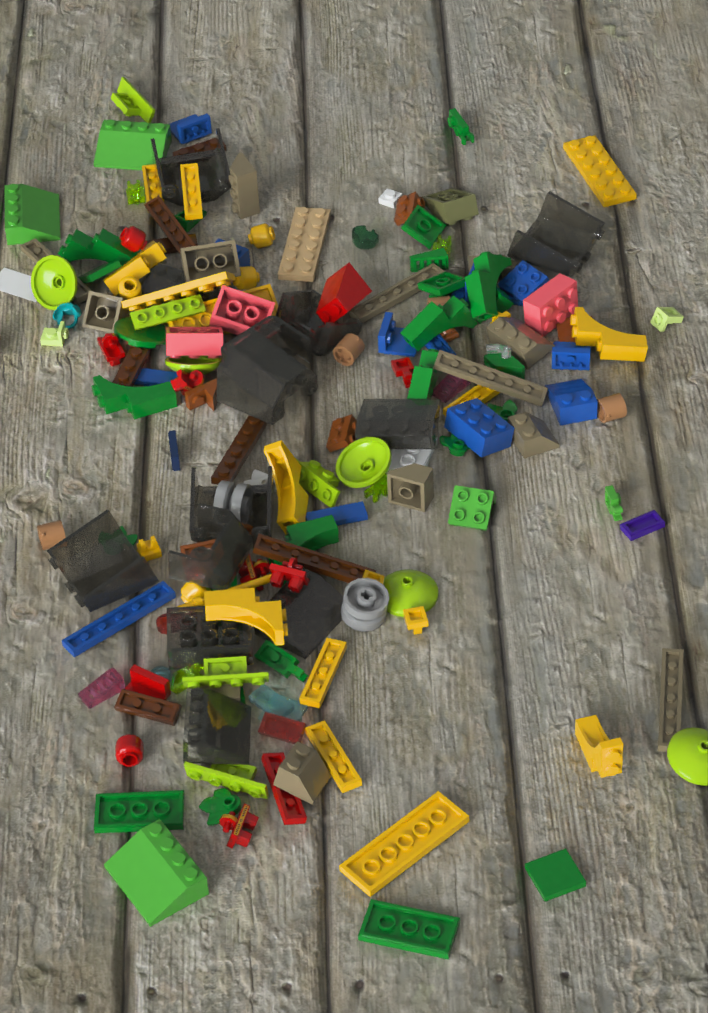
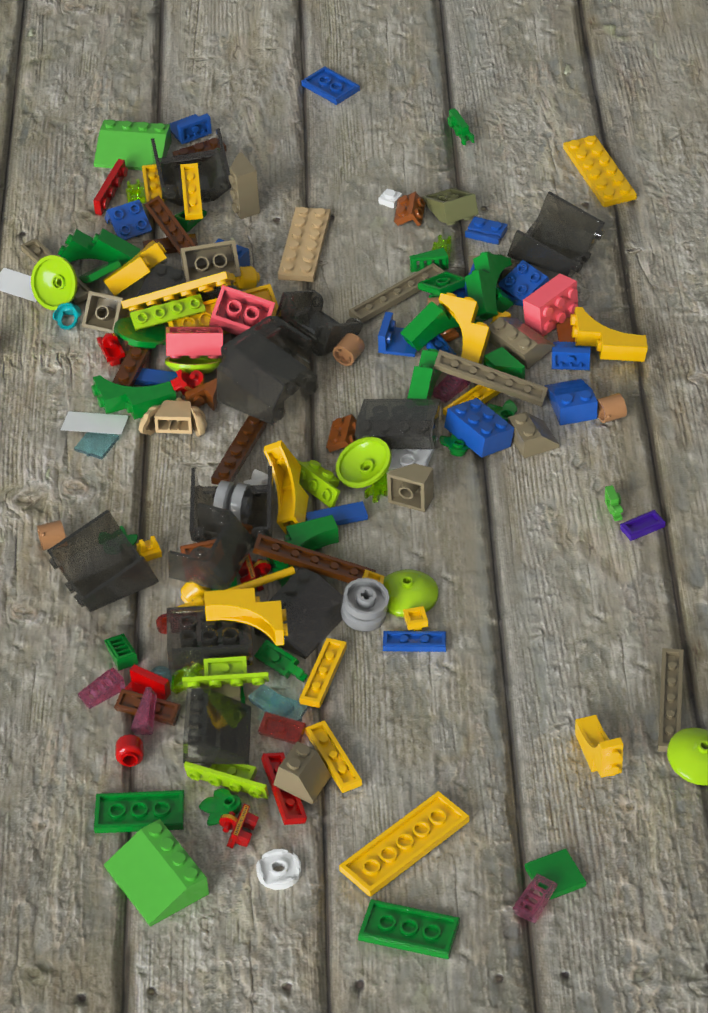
(31, 214): bright green slope -> none
(55, 336): yellowish green bracket -> none
(94, 422): none -> white sticker
(96, 444): none -> clear light blue piece
(110, 186): none -> red plate
(118, 619): blue plate -> none
(124, 658): none -> green slope
(128, 220): none -> blue bracket
(129, 288): yellow head -> none
(132, 102): lime bracket -> none
(133, 238): red head -> none
(144, 718): none -> clear pink slope
(173, 417): none -> tan torso
(174, 450): dark blue tile -> none
(261, 236): yellow head -> none
(278, 879): none -> white tile
(291, 572): red hips -> none
(330, 85): none -> blue tile
(341, 294): red slope -> none
(363, 238): clear green hair -> none
(404, 368): red plate -> none
(414, 641): none -> blue tile
(423, 226): green tile -> none
(471, 507): bright green bracket -> none
(474, 335): none -> yellow arch
(486, 230): none -> blue plate
(499, 348): clear arm -> none
(519, 907): none -> clear pink slope
(665, 316): yellowish green bracket -> none

